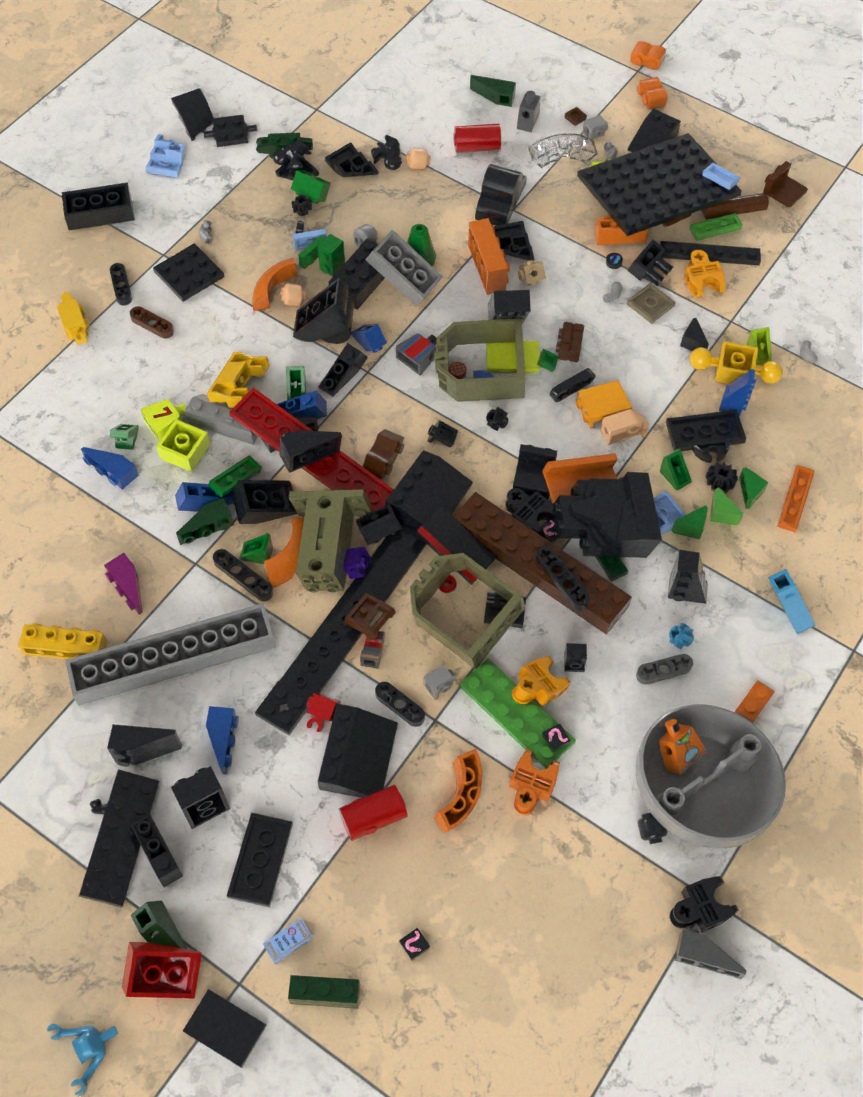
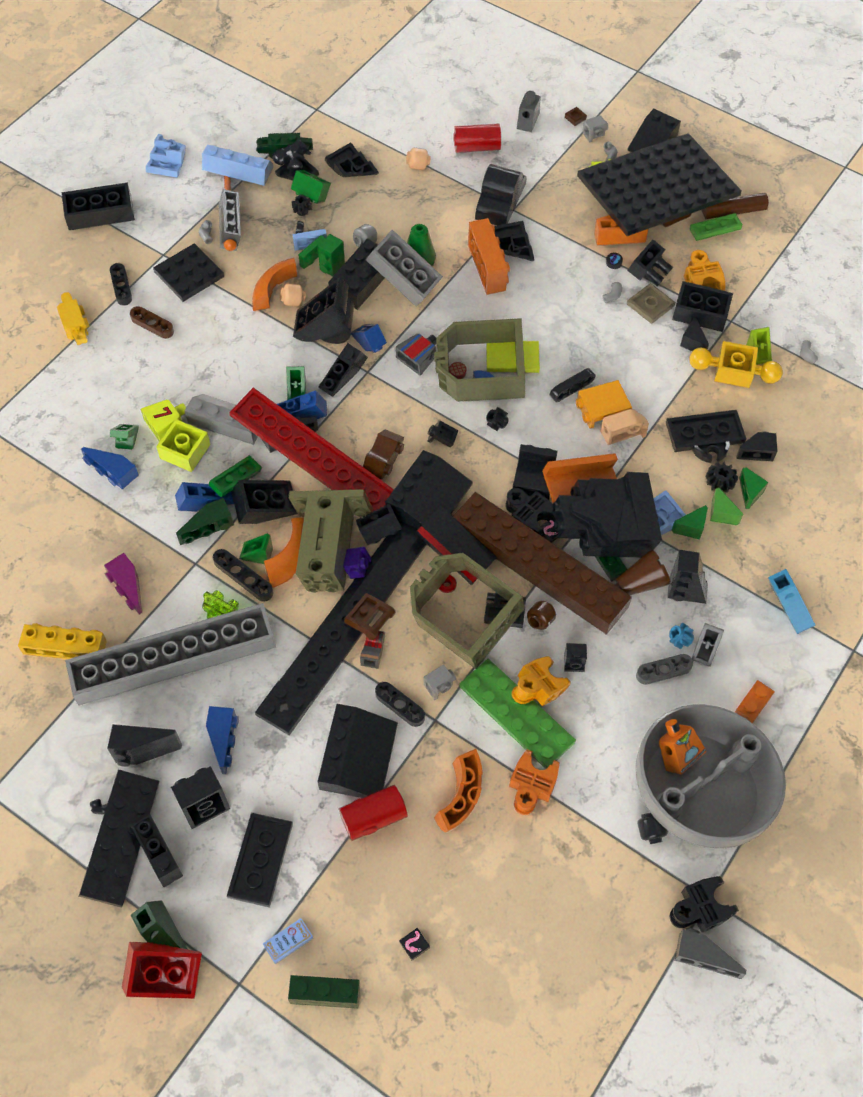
(87, 1046): dark azure piece -> none
(193, 112): black slope -> none
(215, 606): none -> clear neon green hips
(224, 1028): black tile -> none
(229, 217): none -> dark grey piece
(230, 130): black plate -> none
(234, 377): yellow bracket -> none
(236, 165): none -> light blue slope
(307, 447): black slope -> none
(322, 708): red brick -> none
(389, 151): black animal -> none
(496, 90): dark green slope -> none
(509, 305): black brick -> none
(531, 272): tan brick -> none
(541, 615): none -> reddish brown head
(547, 360): green tile -> none
(556, 737): black tile -> none
(562, 145): clear brick -> none
(565, 576): black beam -> none
(571, 341): reddish brown brick -> none
(644, 575): none -> reddish brown cone
(648, 55): orange brick -> none
(652, 93): orange brick -> none
(675, 470): green slope -> none
(705, 304): none -> black brick
(707, 644): none -> dark grey slope
(719, 253): black plate -> none
(721, 176): light blue tile -> none
(738, 392): blue slope -> none
(759, 447): none -> black slope
(782, 187): reddish brown bracket -> none
(796, 498): orange tile -> none

